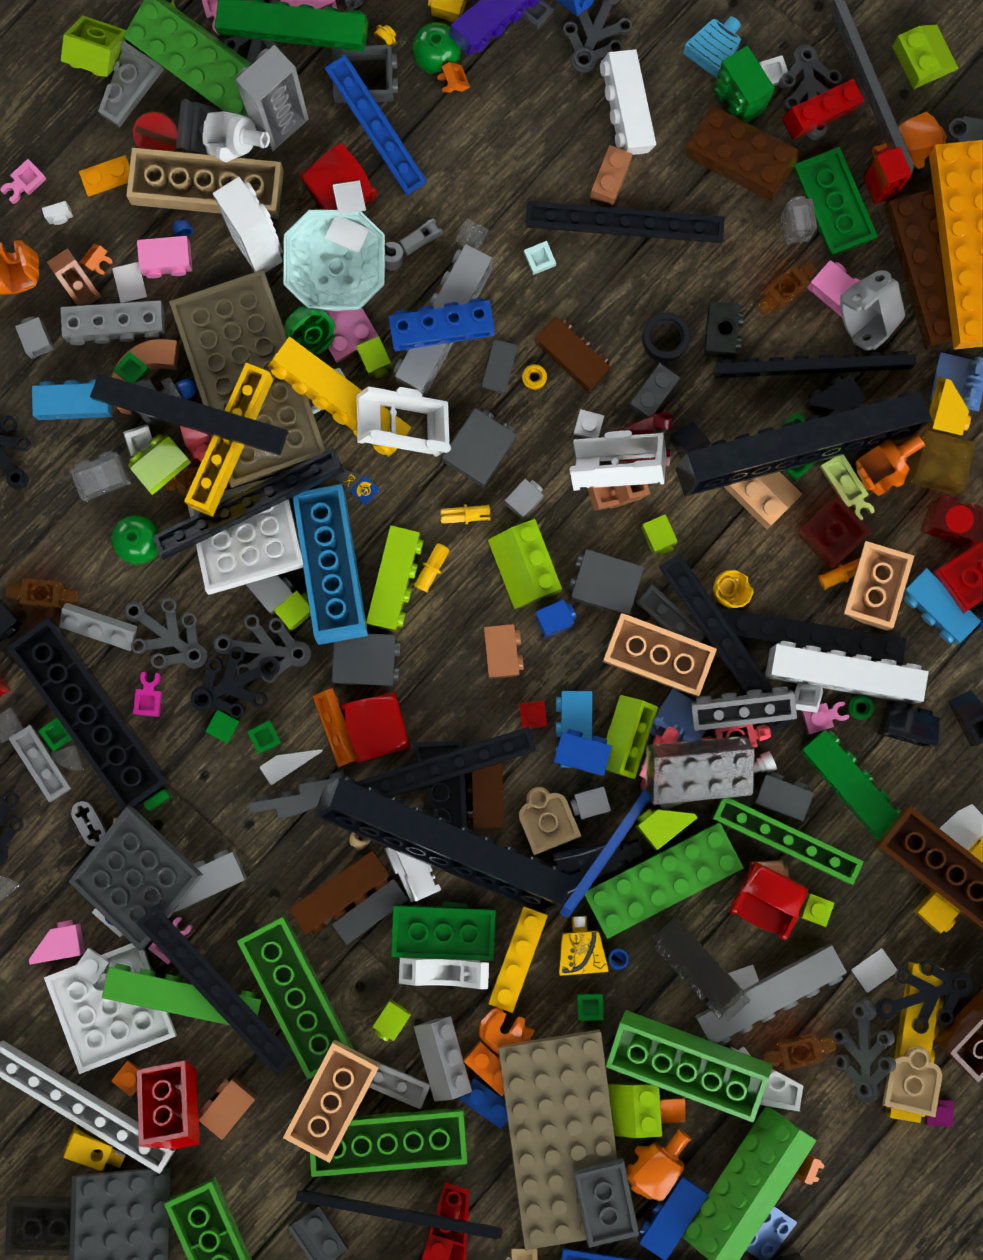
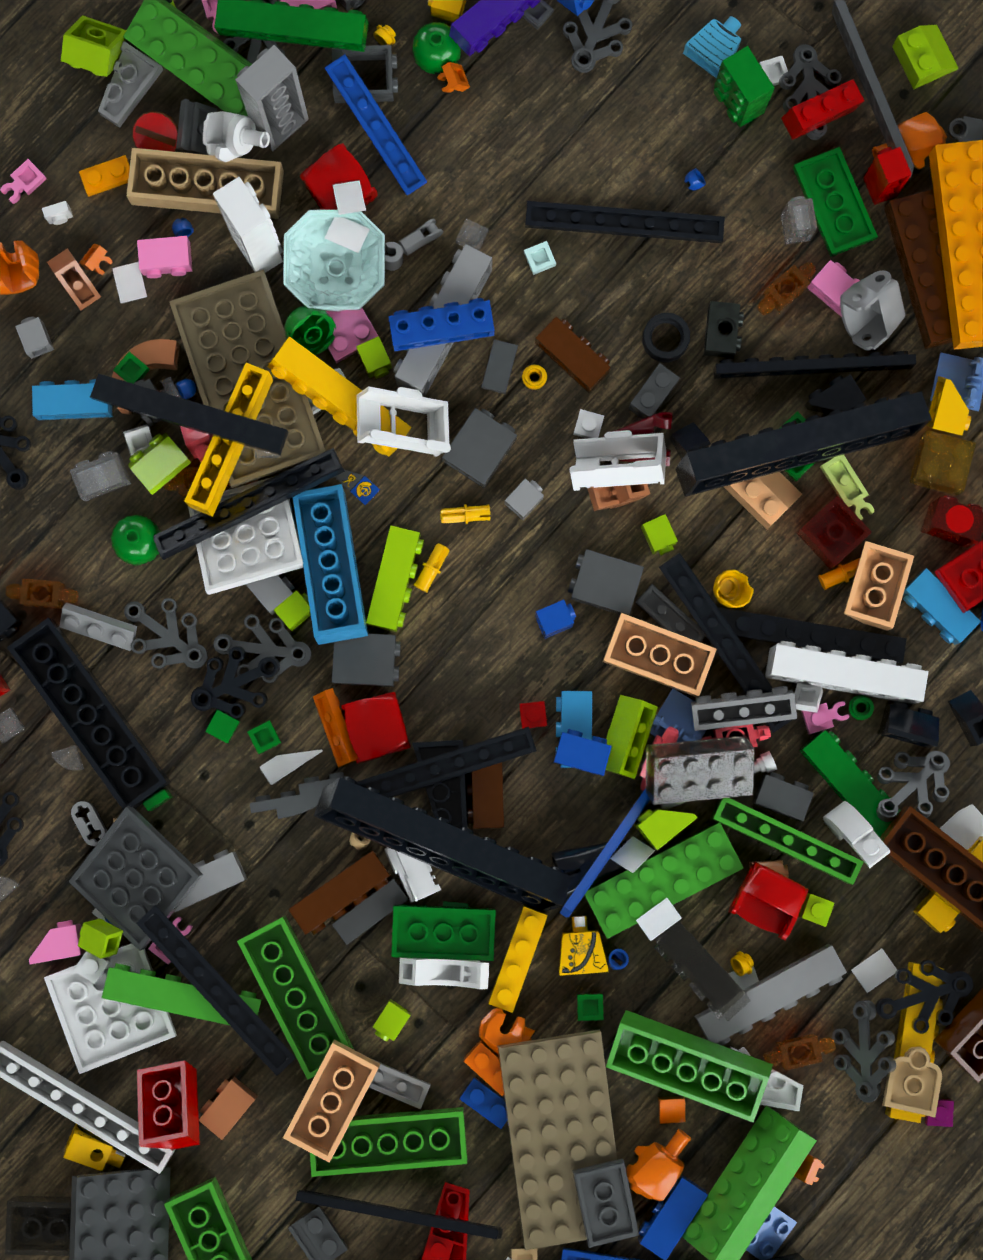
(40, 763): light grey plate -> none
(55, 734): green plate -> none
(100, 938): none -> lime brick
(113, 321): light grey brick -> none
(127, 1078): orange plate -> none
(148, 701): dark pink plate -> none
(442, 1059): light grey brick -> none
(502, 651): nougat brick -> none
(525, 564): lime slope -> none
(547, 820): tan plate -> none
(590, 803): light grey brick -> none
(611, 176): nougat brick -> none
(628, 102): white brick -> none
(632, 854): none -> white sticker
(635, 1109): lime slope -> none
(658, 919): none -> white sticker
(696, 180): none -> blue hinge
(742, 153): reddish brown brick -> none
(742, 963): none -> yellow plate
(855, 829): none -> white arch
(886, 464): orange piece -> none
(914, 782): none -> dark grey plant

